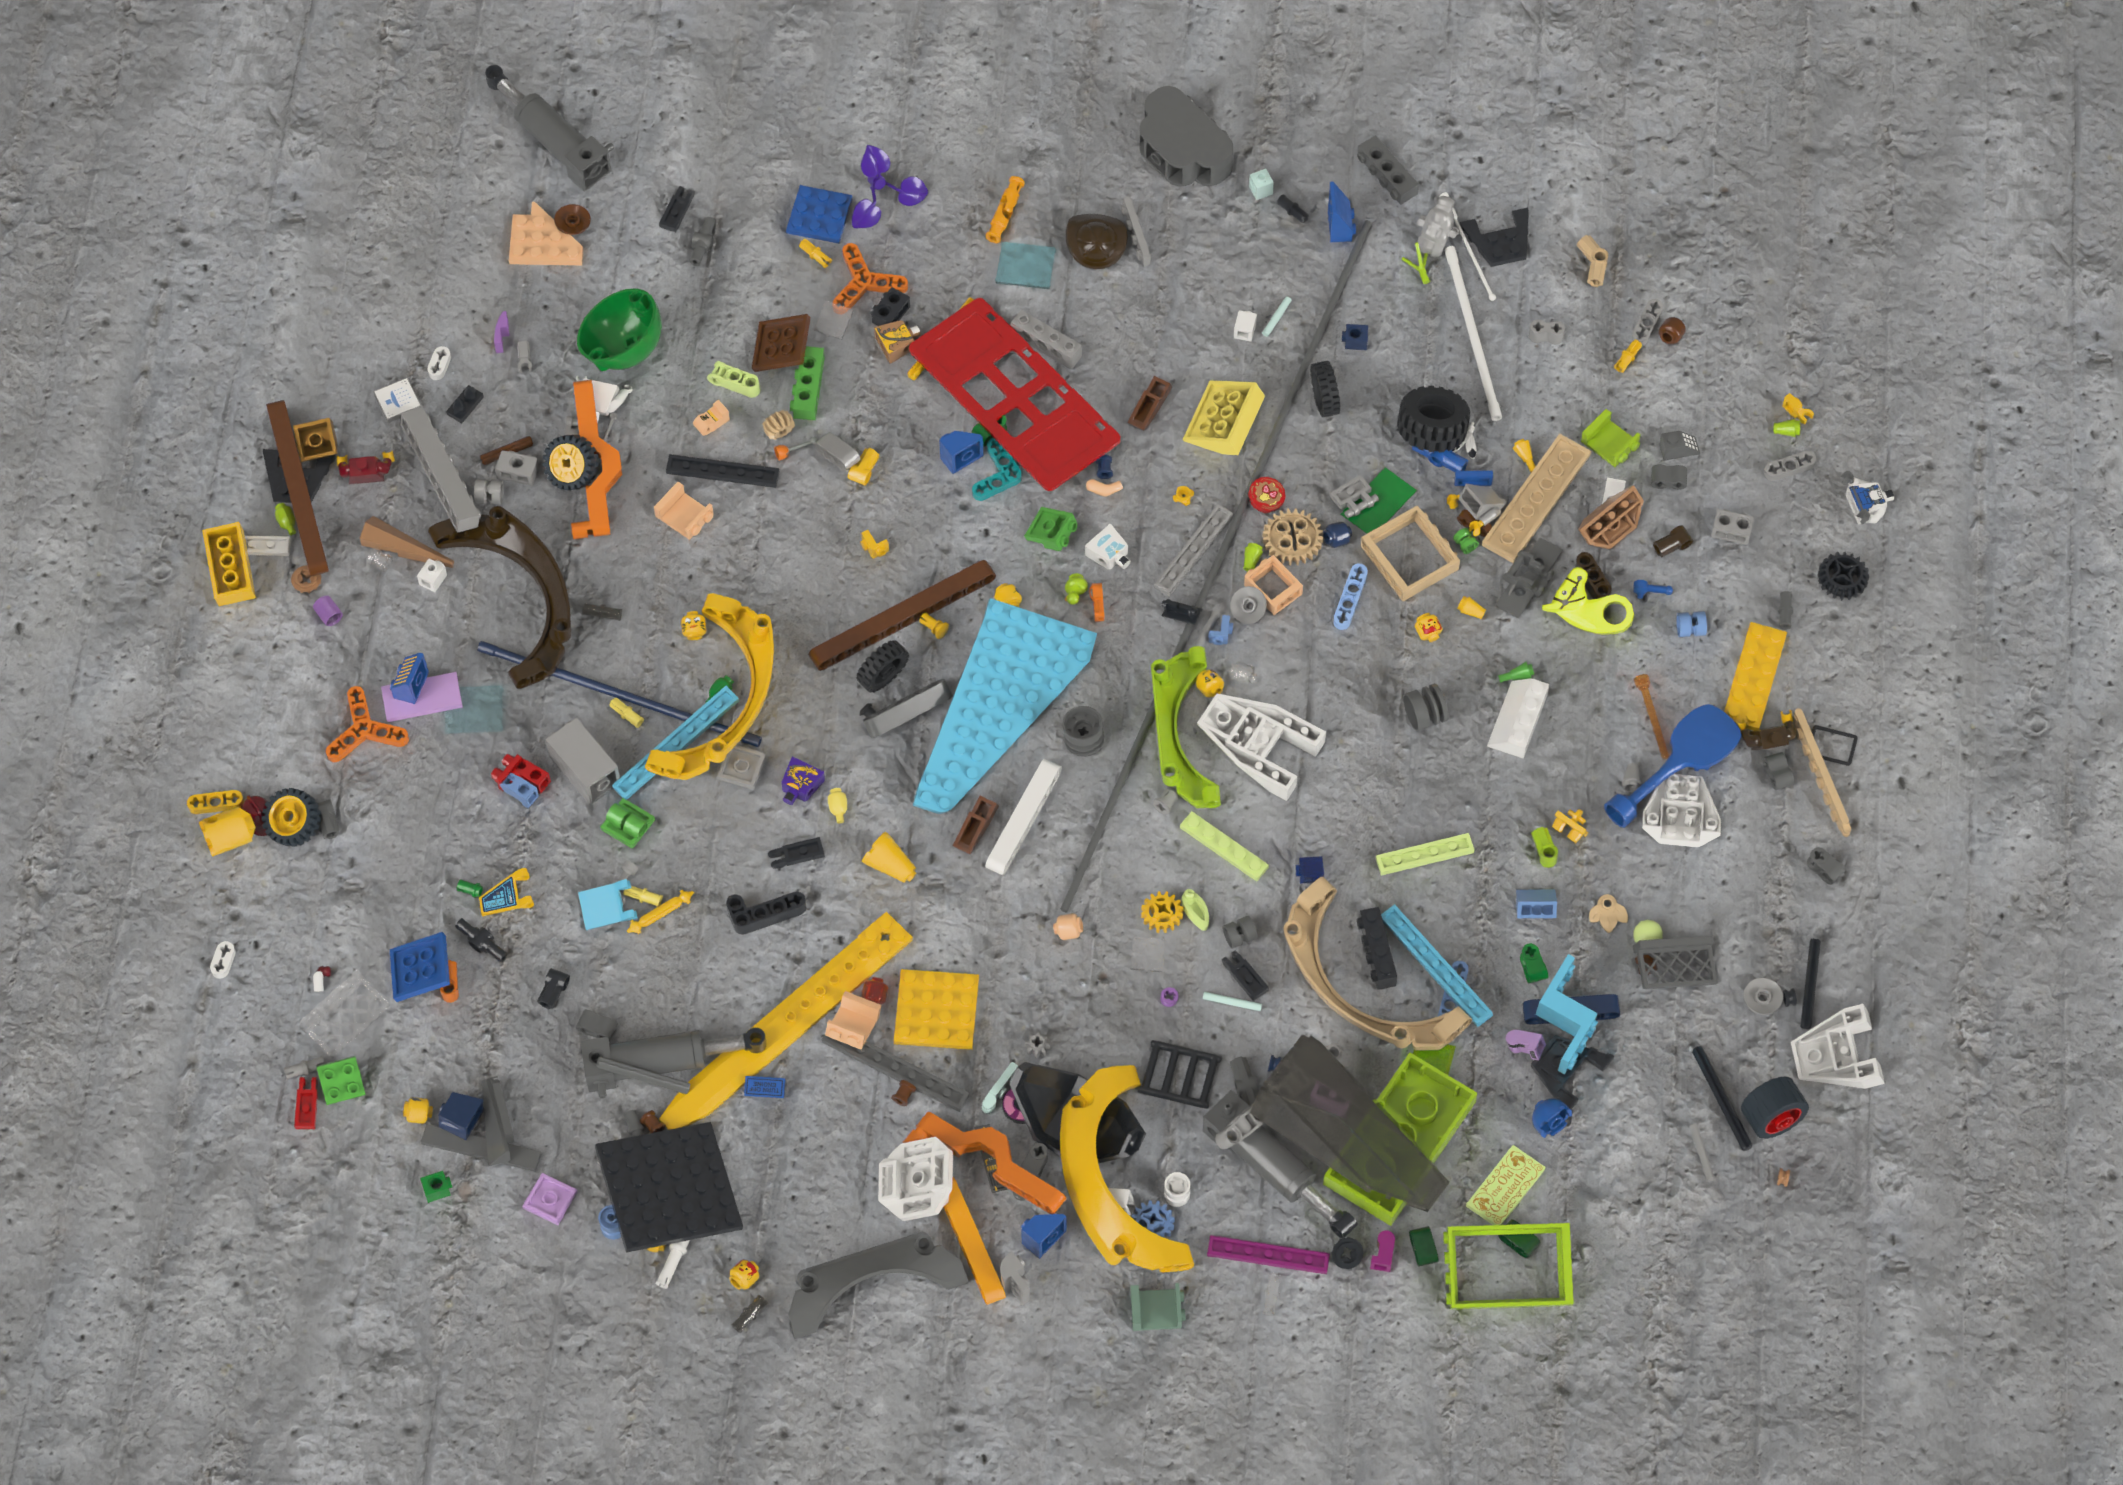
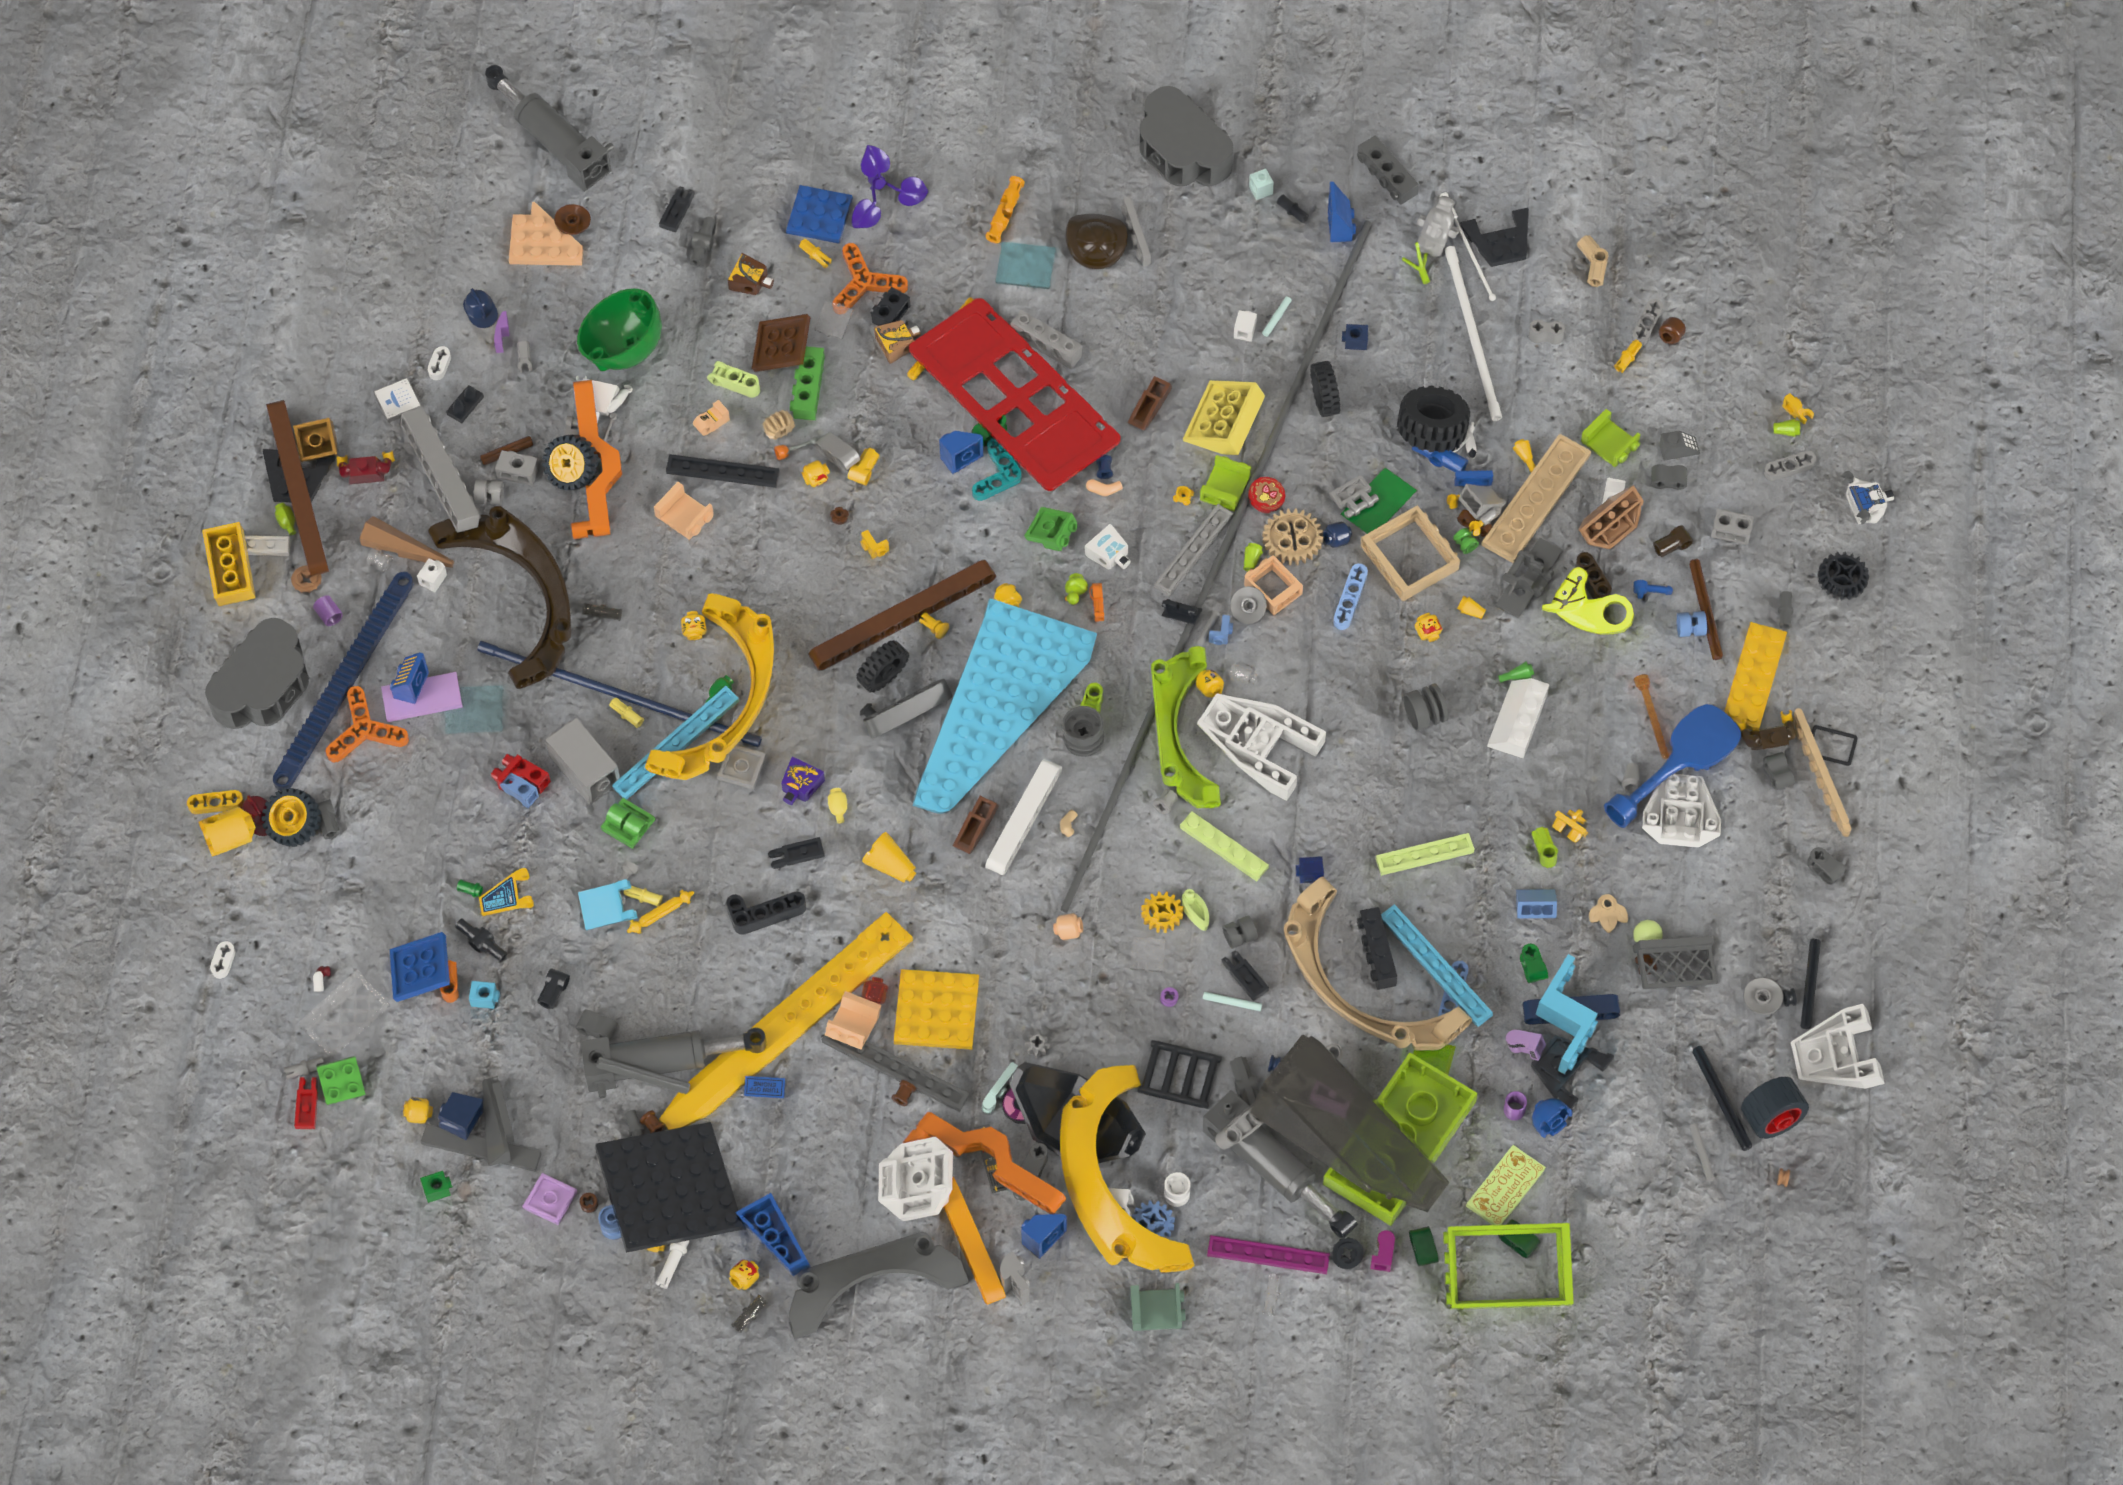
(259, 677): none -> dark grey brick
(342, 681): none -> dark blue gear
(477, 989): none -> medium azure brick
(480, 309): none -> dark blue piece
(586, 1197): none -> reddish brown bush
(749, 276): none -> torso
(772, 1230): none -> blue wedge
(815, 473): none -> yellow head
(839, 520): none -> reddish brown plate
(1065, 823): none -> tan arm
(1093, 701): none -> lime piece
(1226, 483): none -> lime panel
(1518, 1097): none -> medium lavender piece
(1705, 605): none -> reddish brown axle

